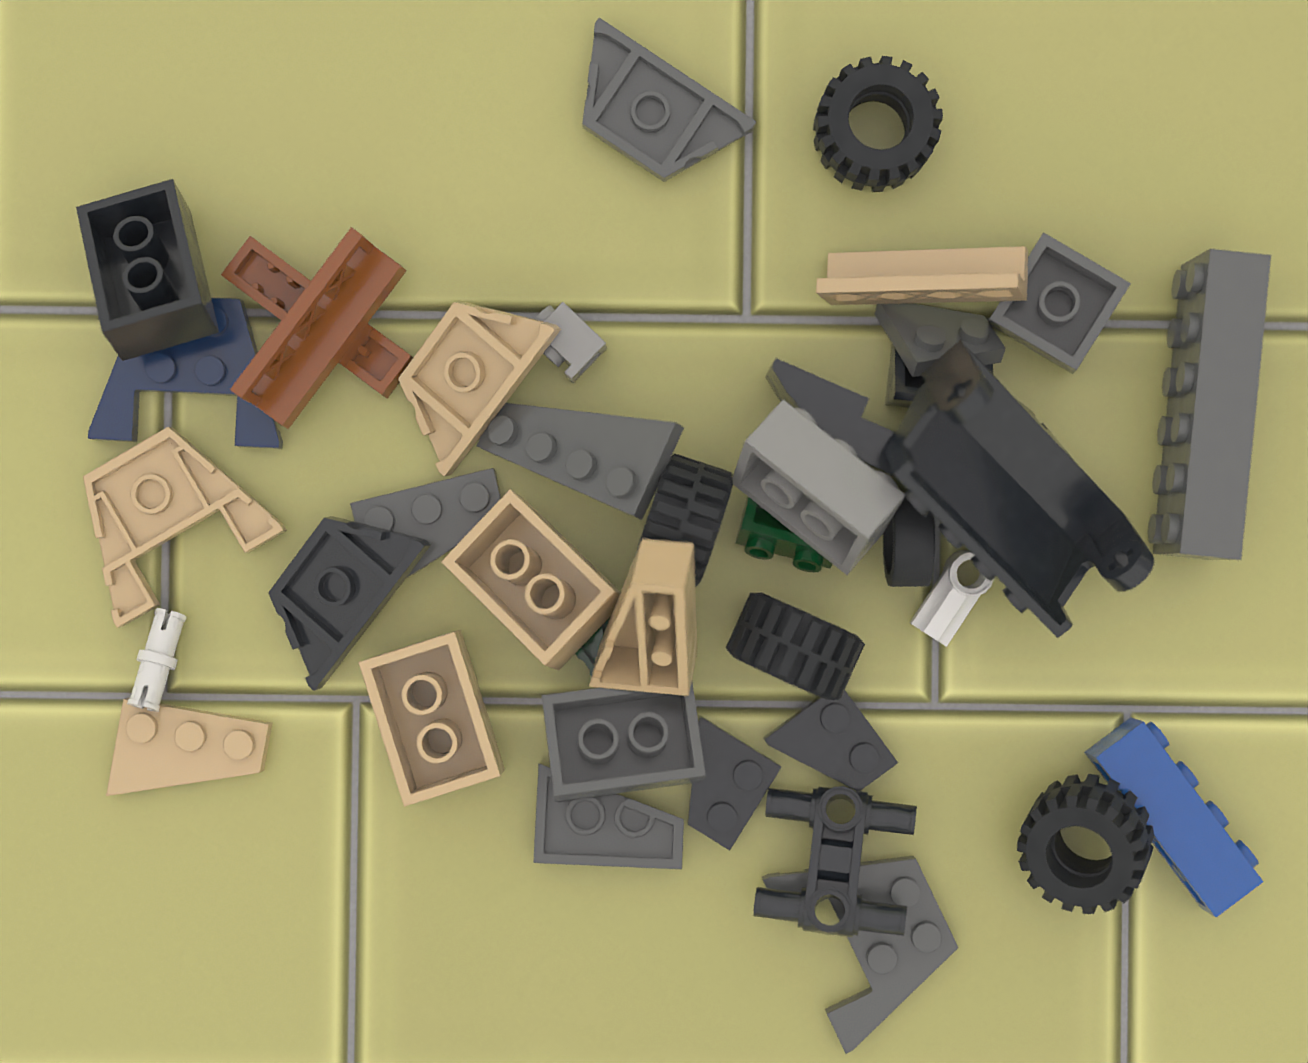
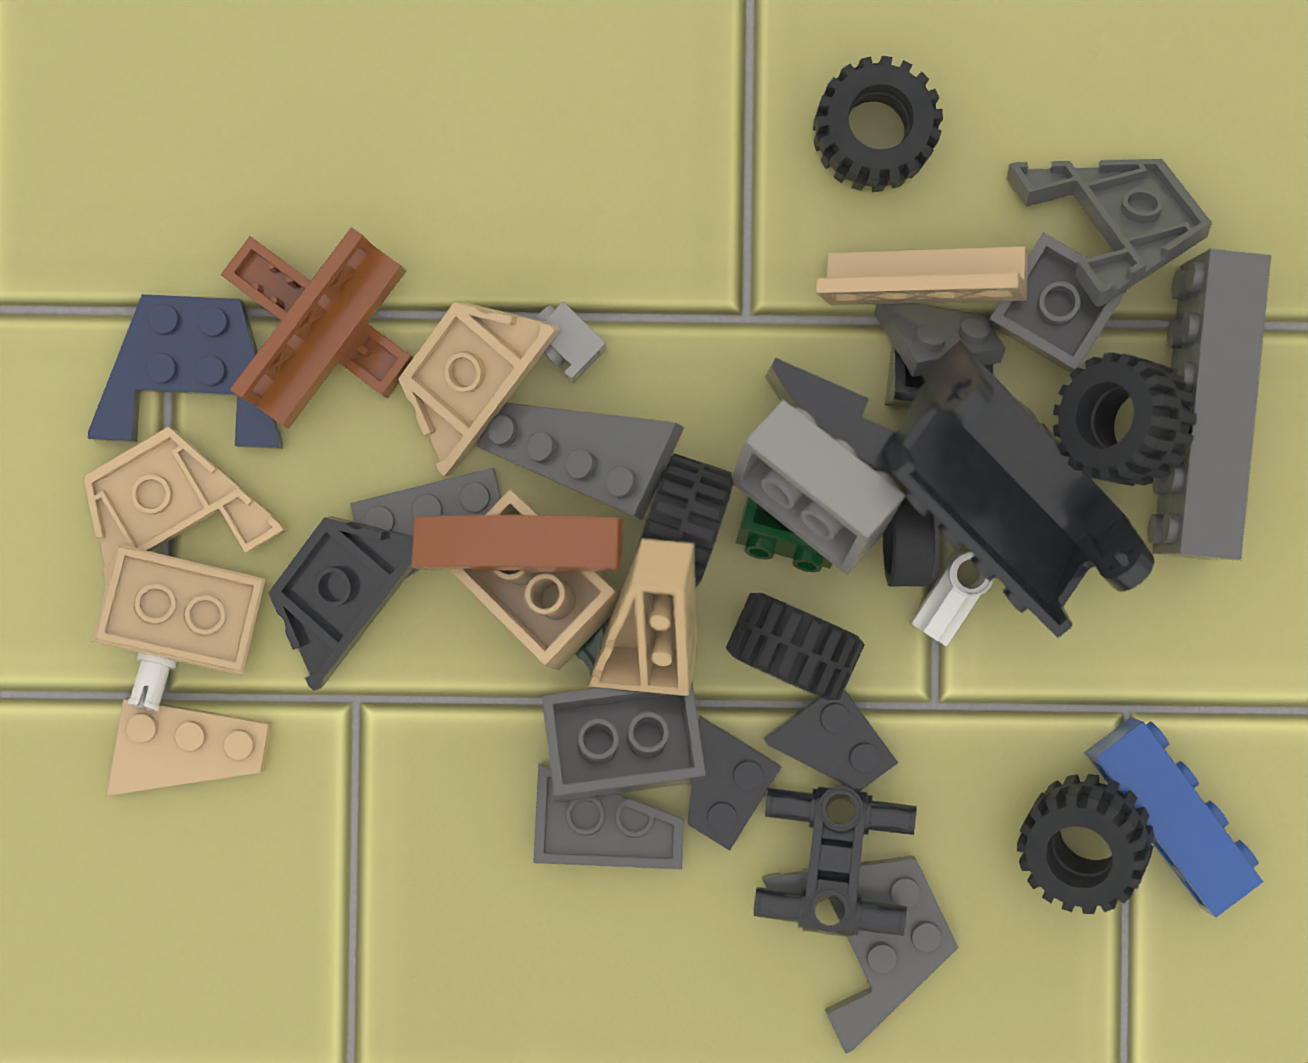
(146, 270): black brick -> none
(178, 610): none -> tan tile
(432, 718): tan brick -> none
(518, 543): none -> dark orange slope
(653, 108): dark grey wing -> none
(1135, 208): none -> dark grey wing
(1157, 427): none -> black tyre

